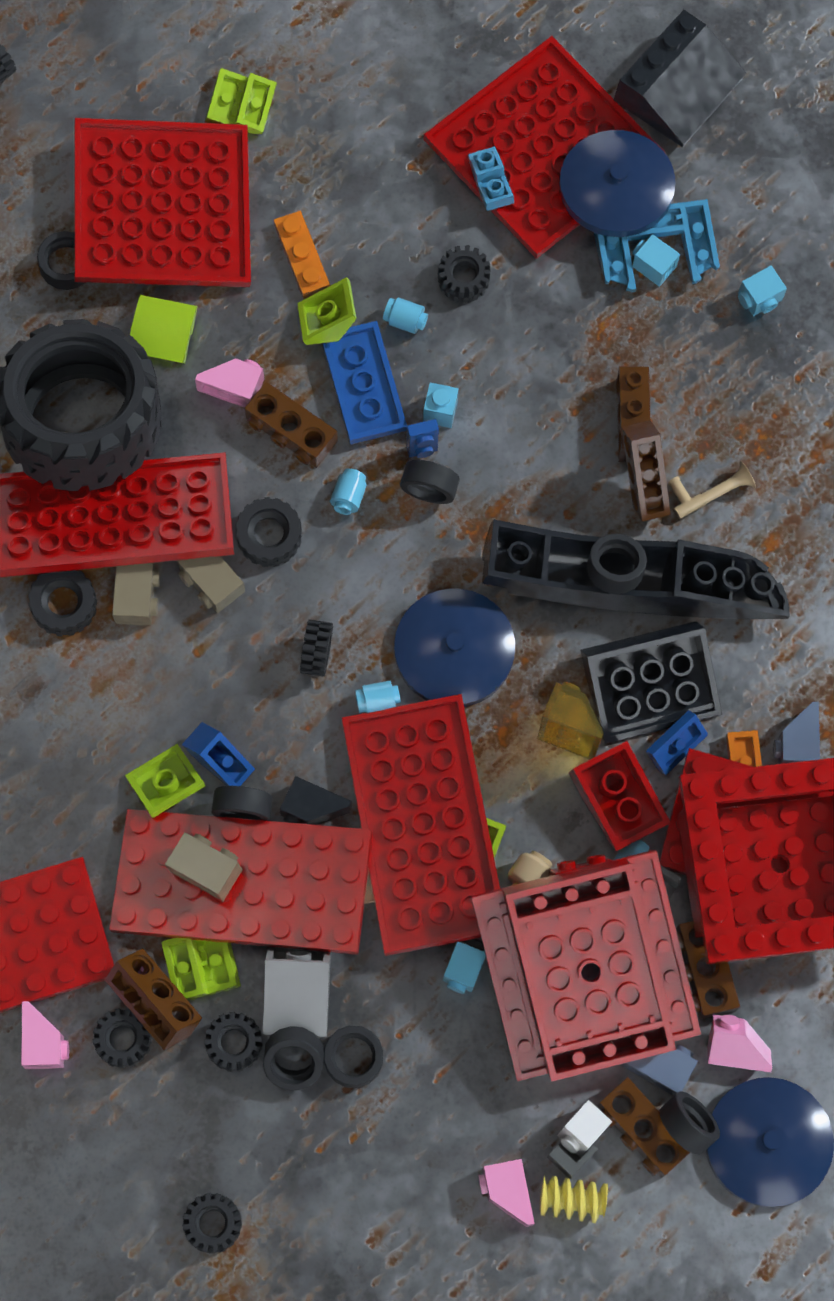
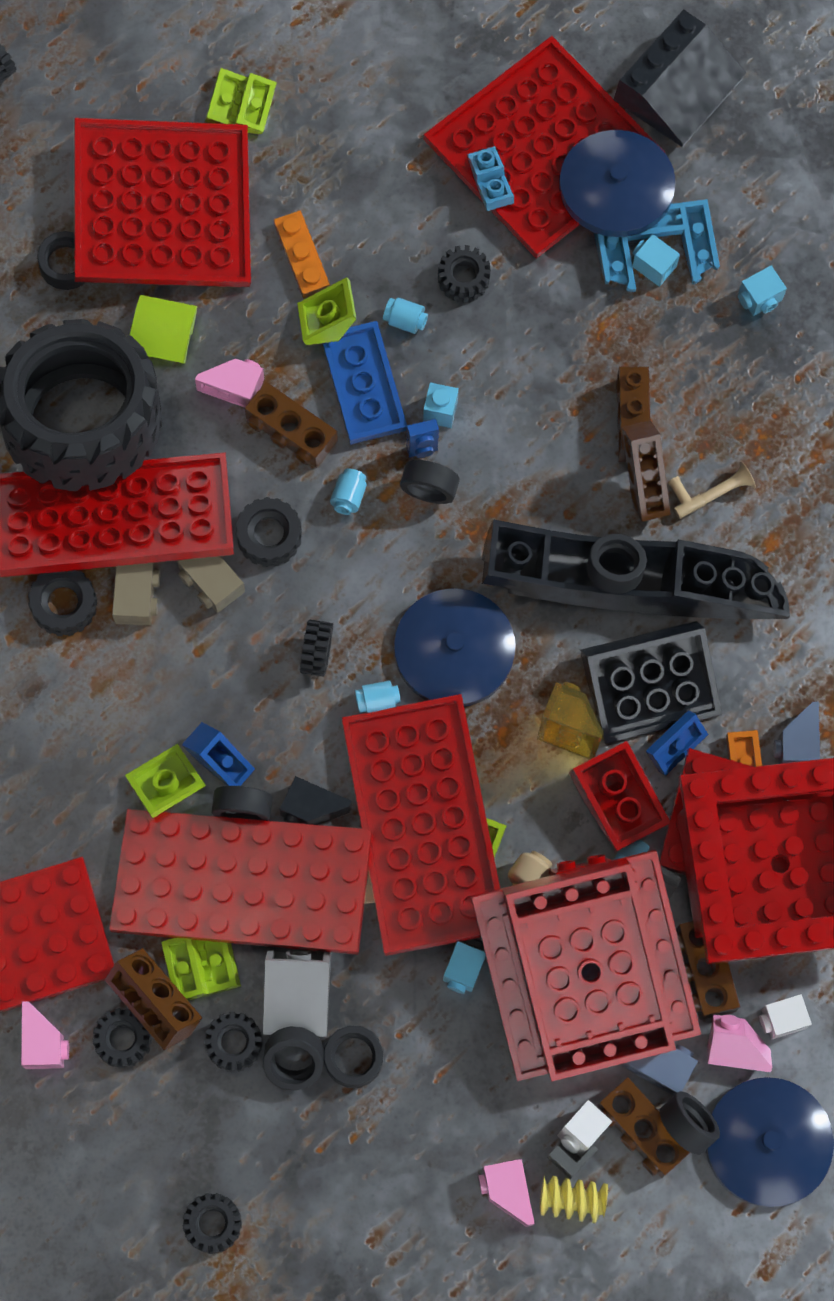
(204, 866): dark tan brick -> none
(785, 1017): none -> white brick

